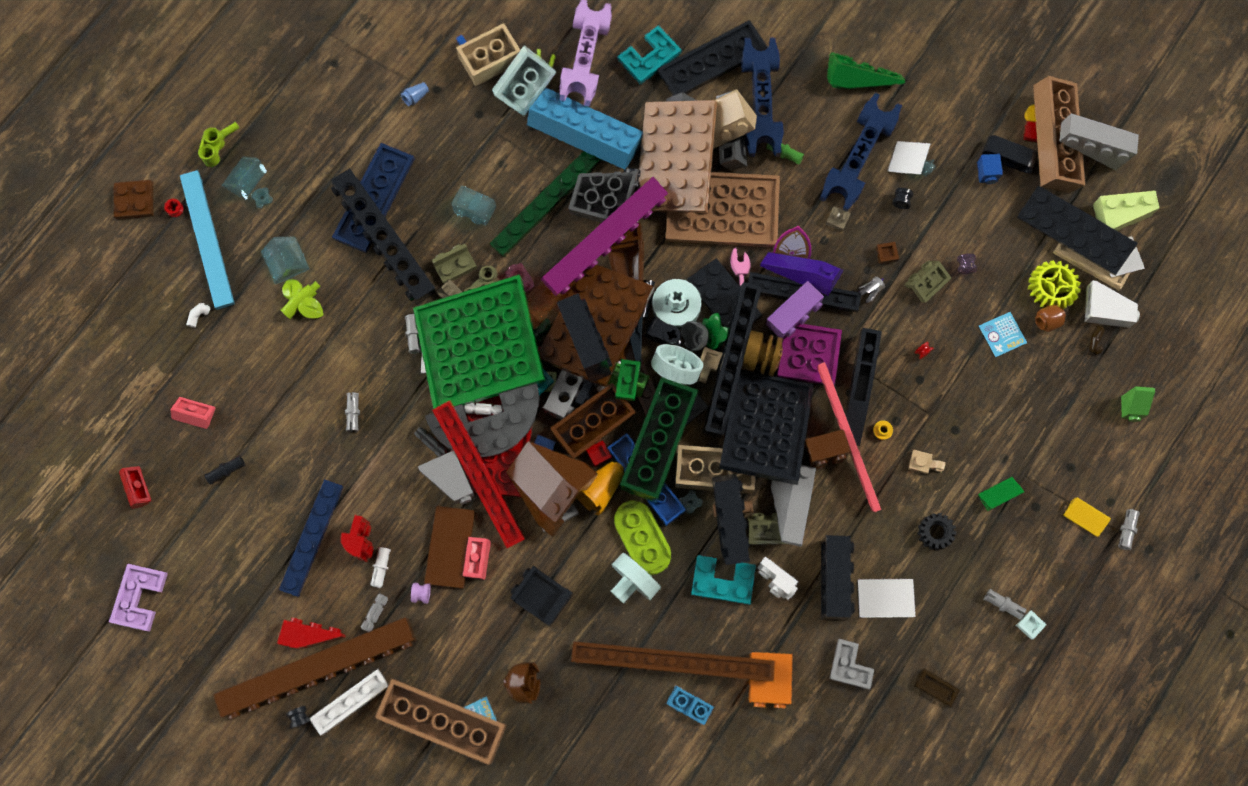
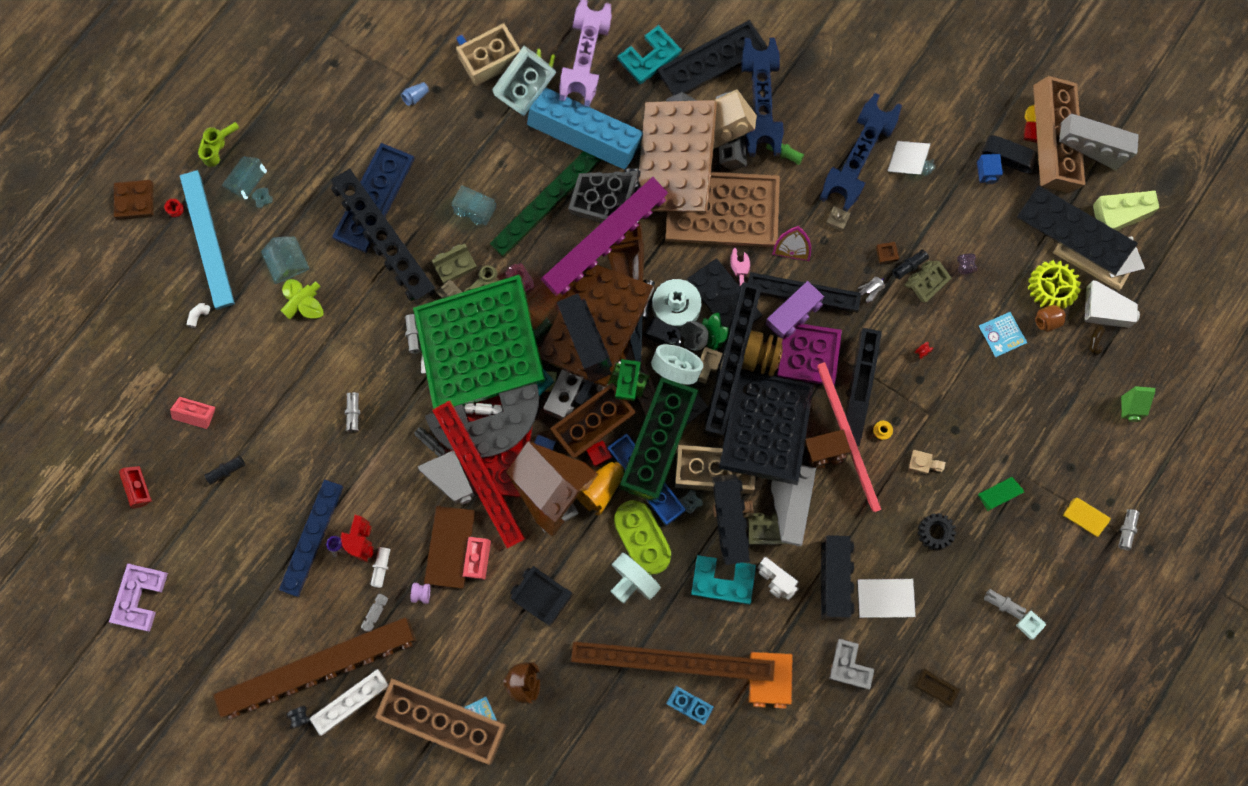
(302, 636): red slope -> none
(334, 545): none -> dark purple piece
(817, 273): dark purple wedge -> none
(850, 74): green wedge -> none
(902, 198): black wheel -> none
(910, 264): none -> black pin

